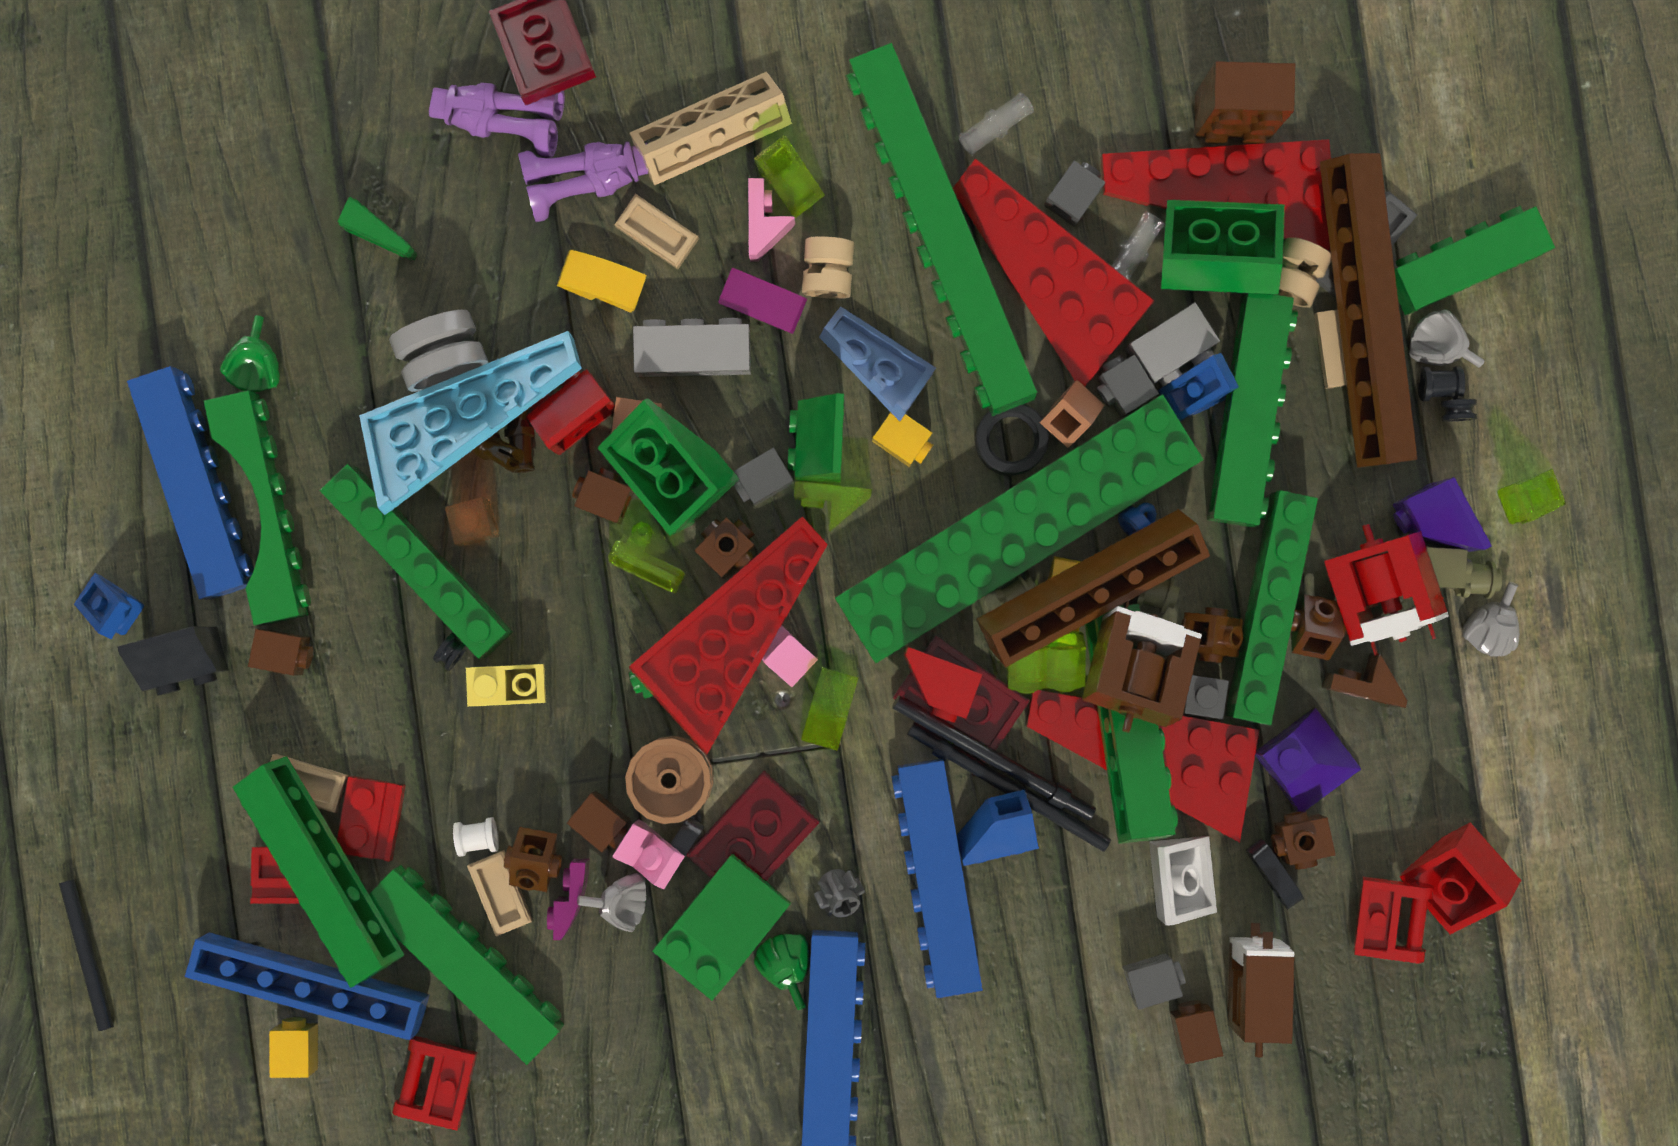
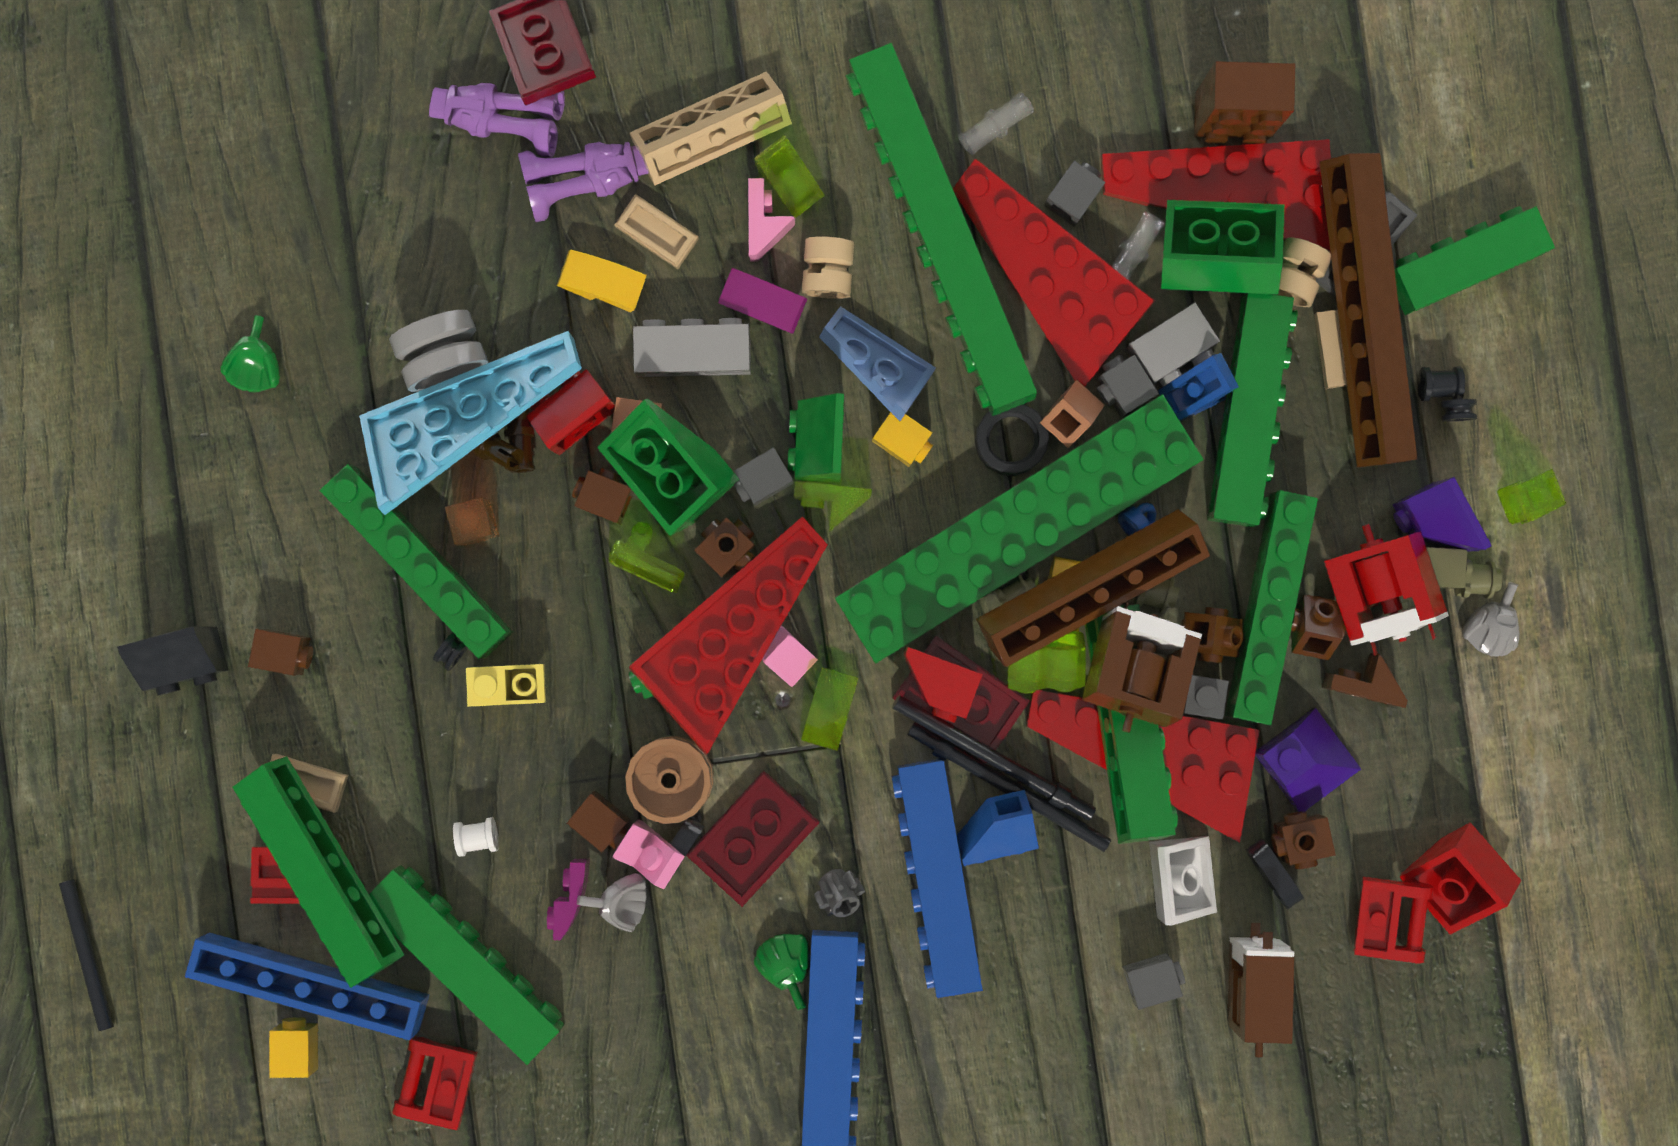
(108, 607): blue slope -> none
(191, 482): blue brick -> none
(275, 584): green arch -> none
(364, 224): green slope -> none
(370, 818): red plate -> none
(501, 901): tan tile -> none
(533, 859): reddish brown brick -> none
(721, 927): green slope -> none
(1196, 1032): reddish brown brick -> none
(1441, 340): light grey piece -> none

